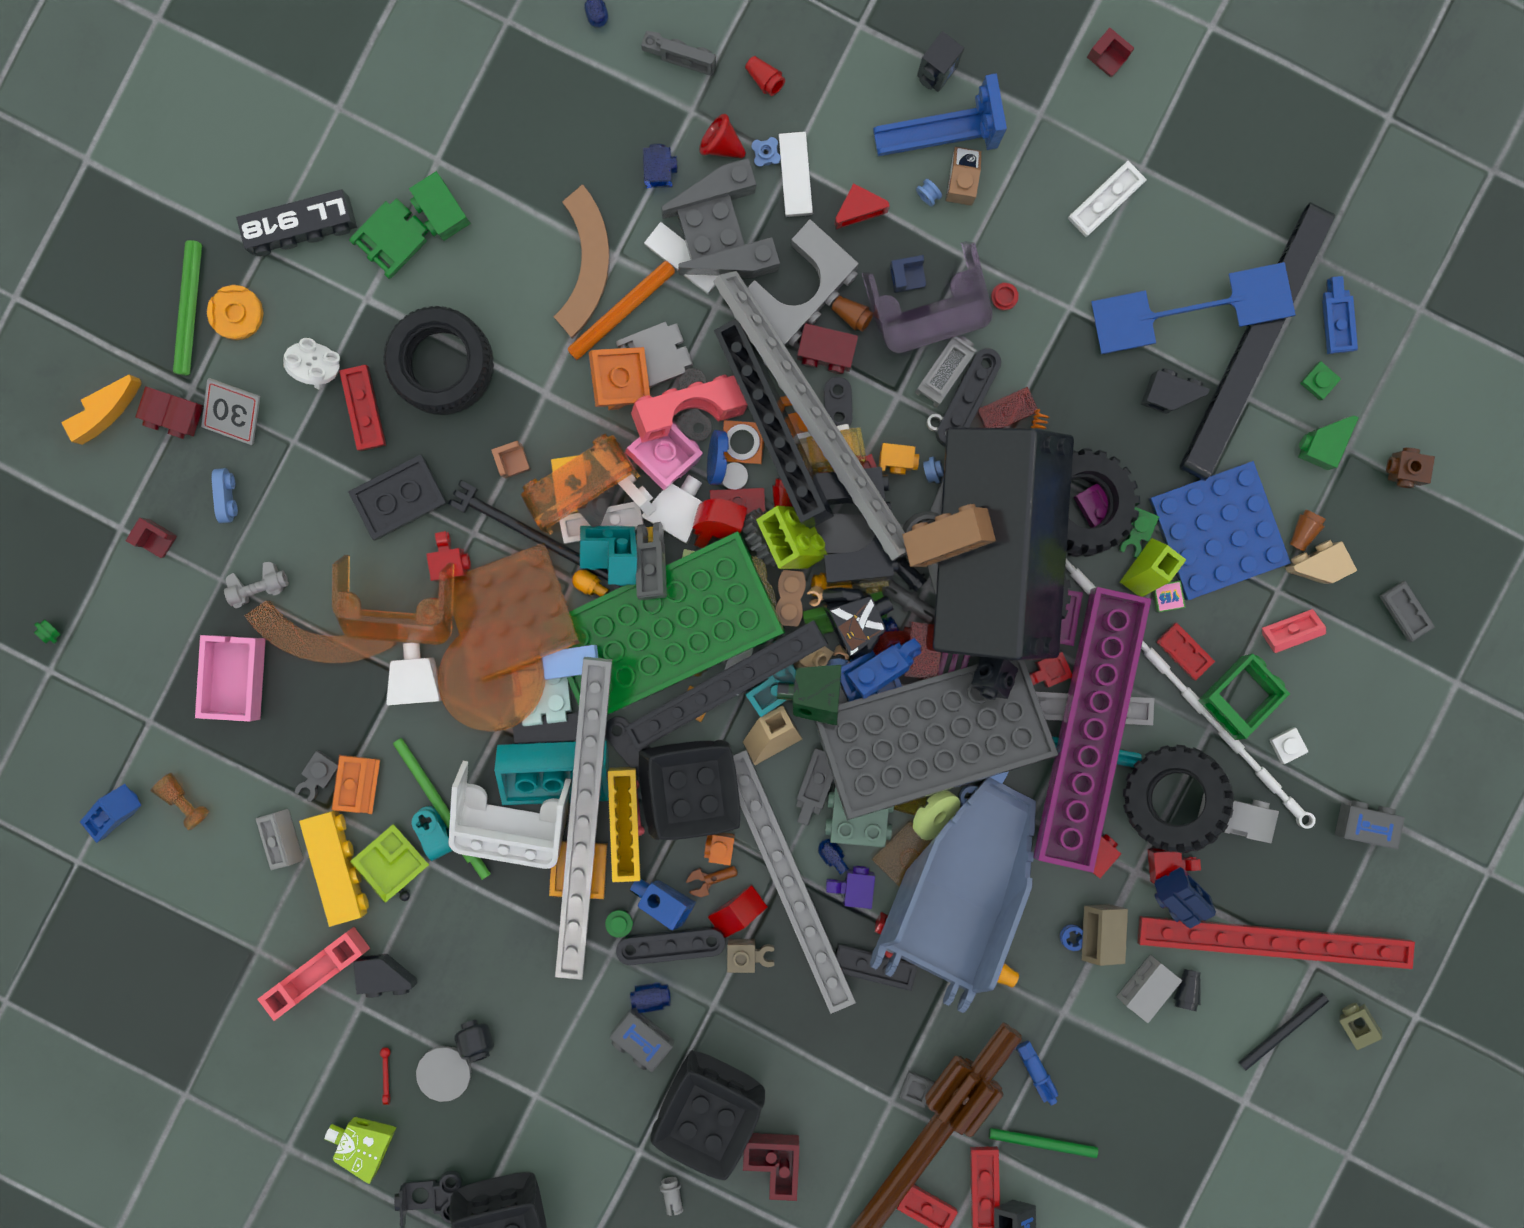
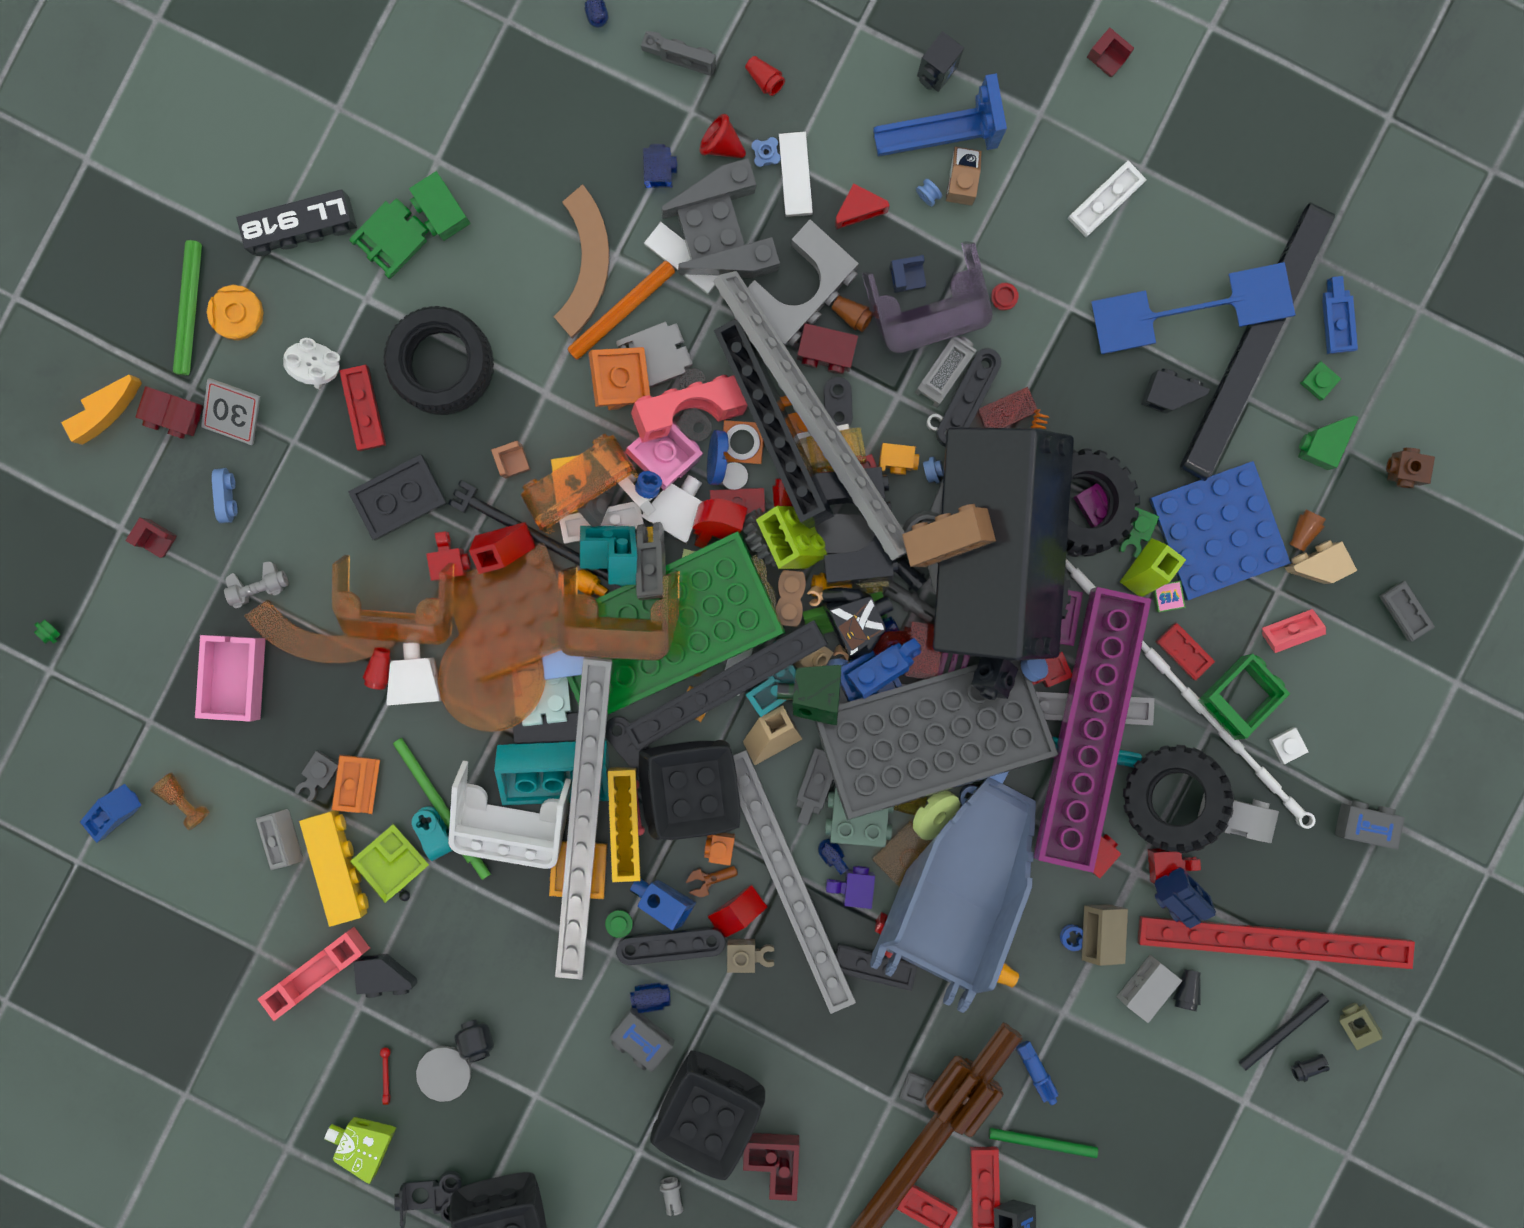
(377, 670): none -> red cone
(500, 547): none -> red slope
(588, 635): none -> clear orange windscreen
(648, 484): none -> blue bush
(1034, 669): none -> medium blue tile
(1309, 1068): none -> black pin

